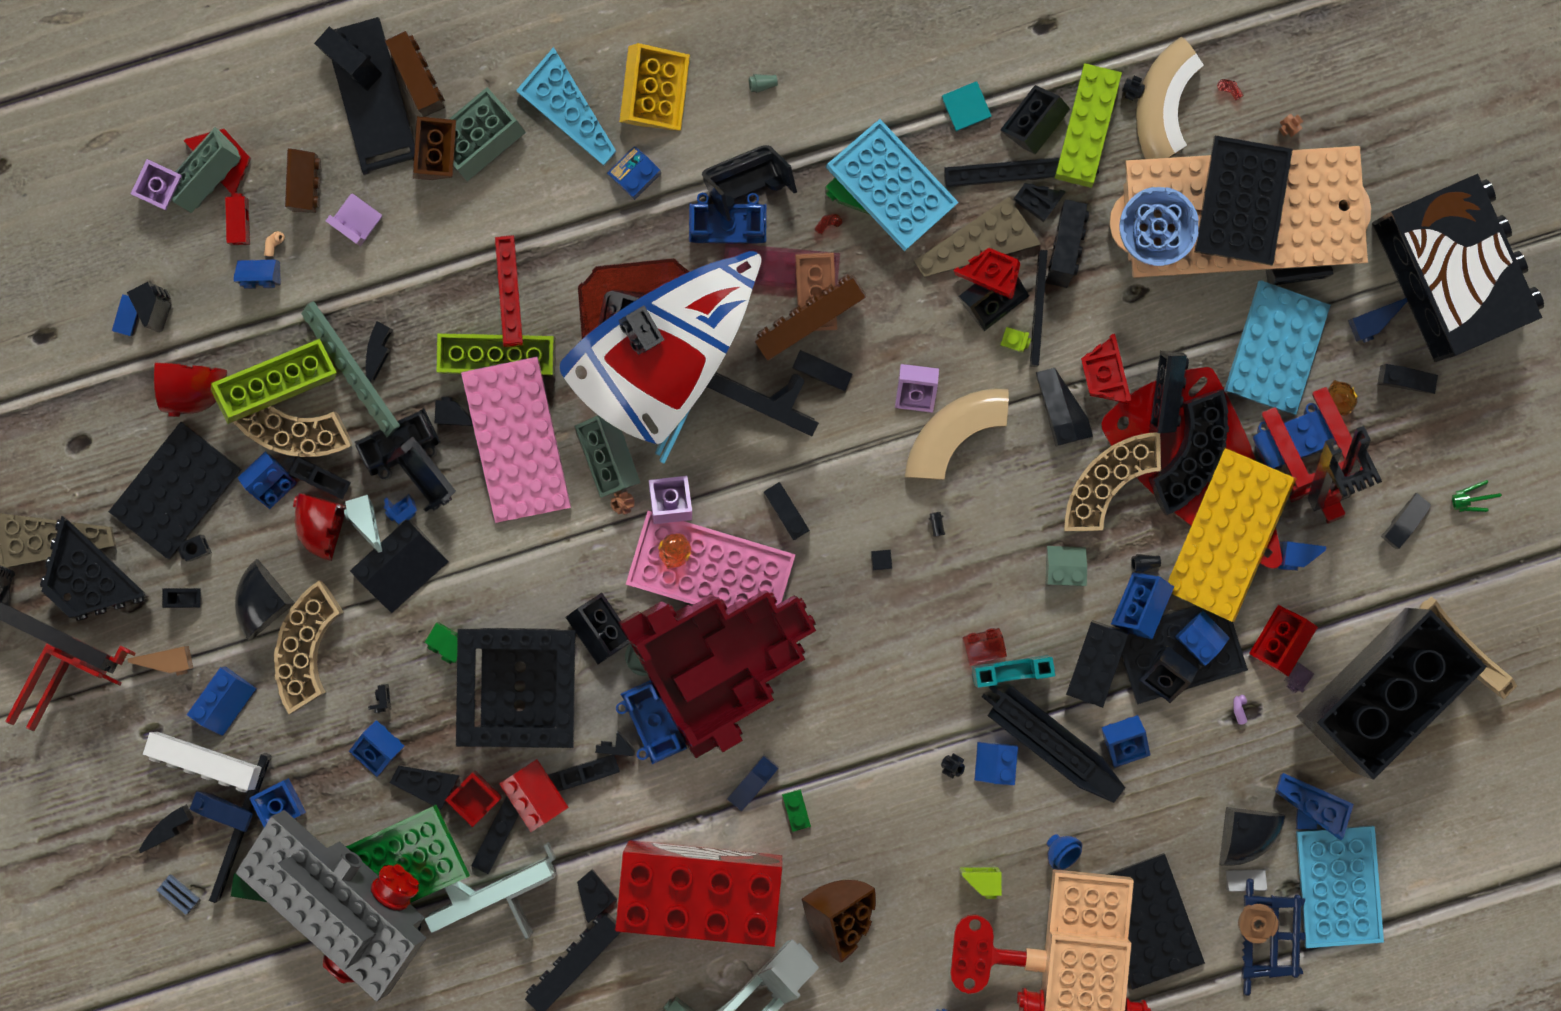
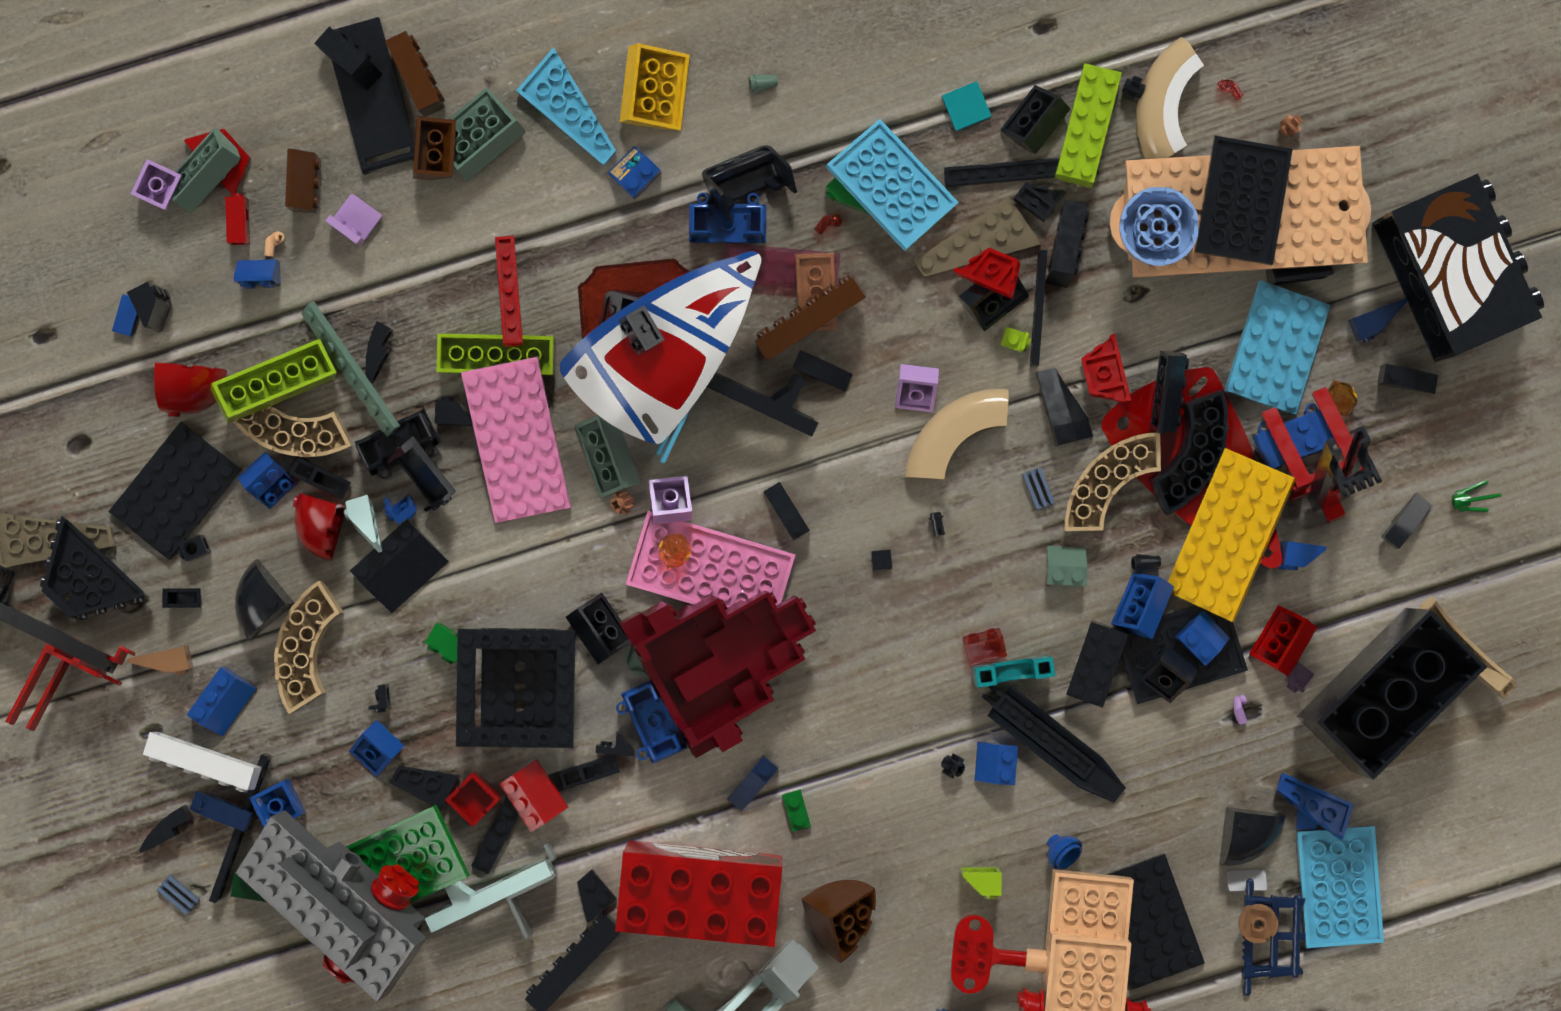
(1045, 485): none -> sand blue tile
(1126, 741): blue slope -> none

